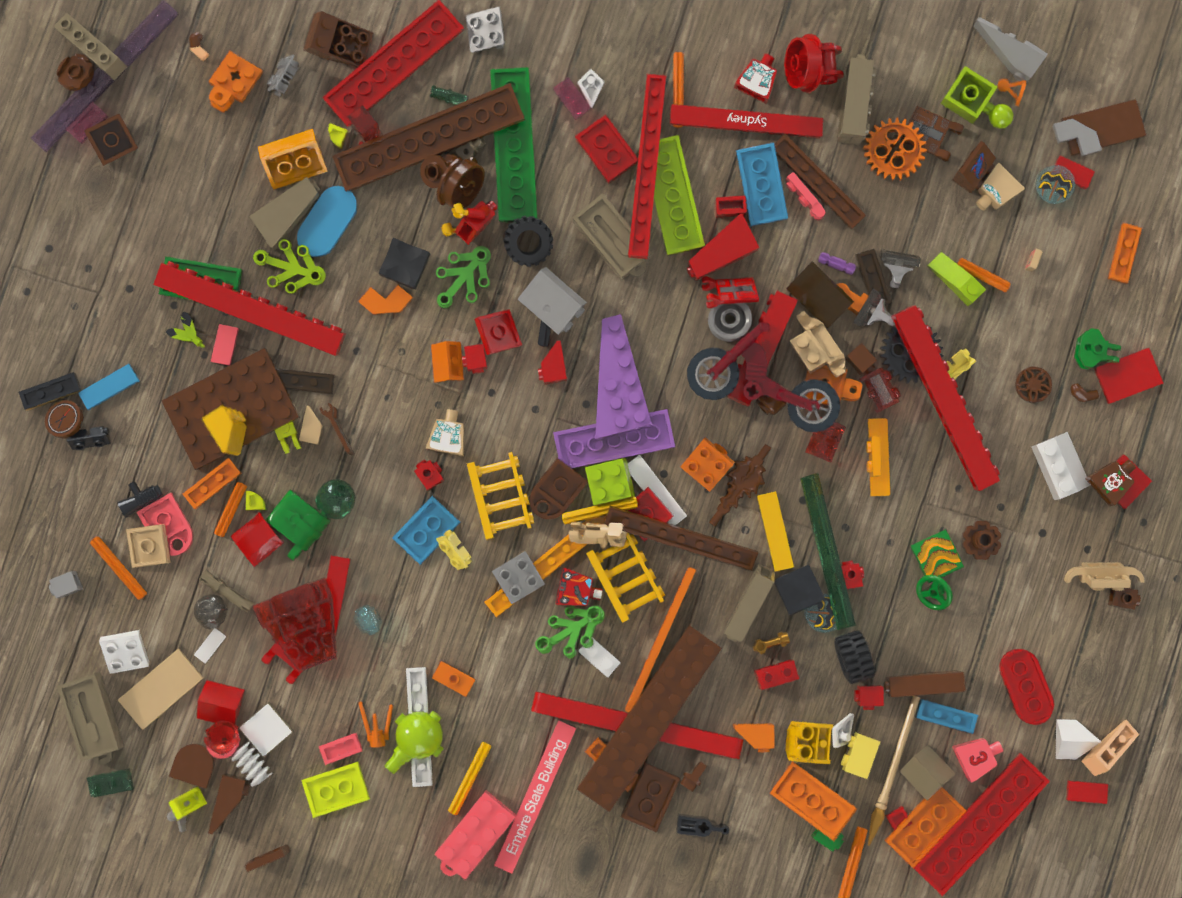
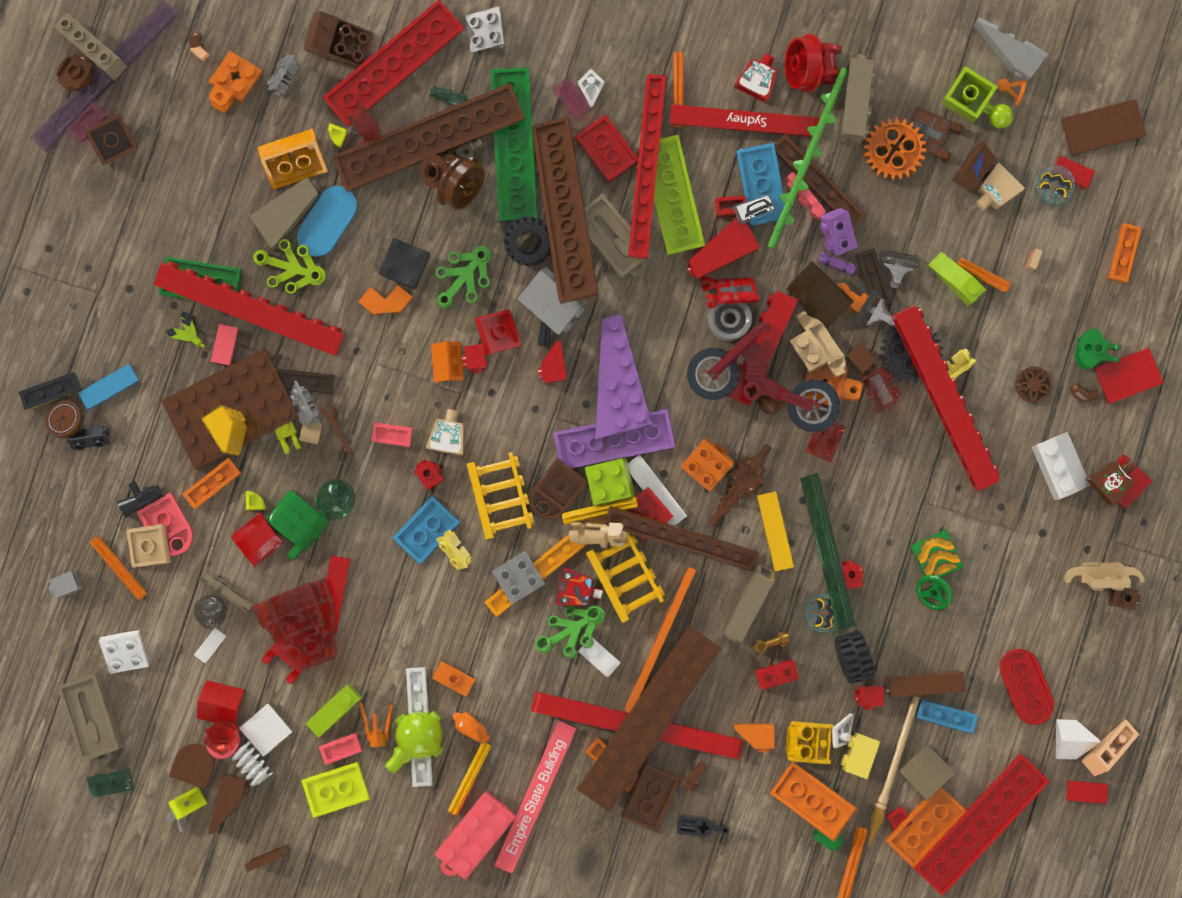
(160, 689): tan tile -> none
(230, 509): orange axle -> none
(301, 399): none -> light grey hinge
(334, 710): none -> lime slope
(367, 619): clear light blue head -> none
(391, 434): none -> coral plate
(471, 727): none -> orange animal
(473, 222): red torso -> none
(564, 210): none -> reddish brown plate
(754, 209): none -> tile
(799, 590): black tile -> none
(812, 151): none -> bright green plant
(838, 231): none -> medium lavender brick
(878, 462): light orange bracket -> none
(977, 757): coral torso -> none
(981, 540): reddish brown plant -> none
(1072, 129): light grey tile -> none

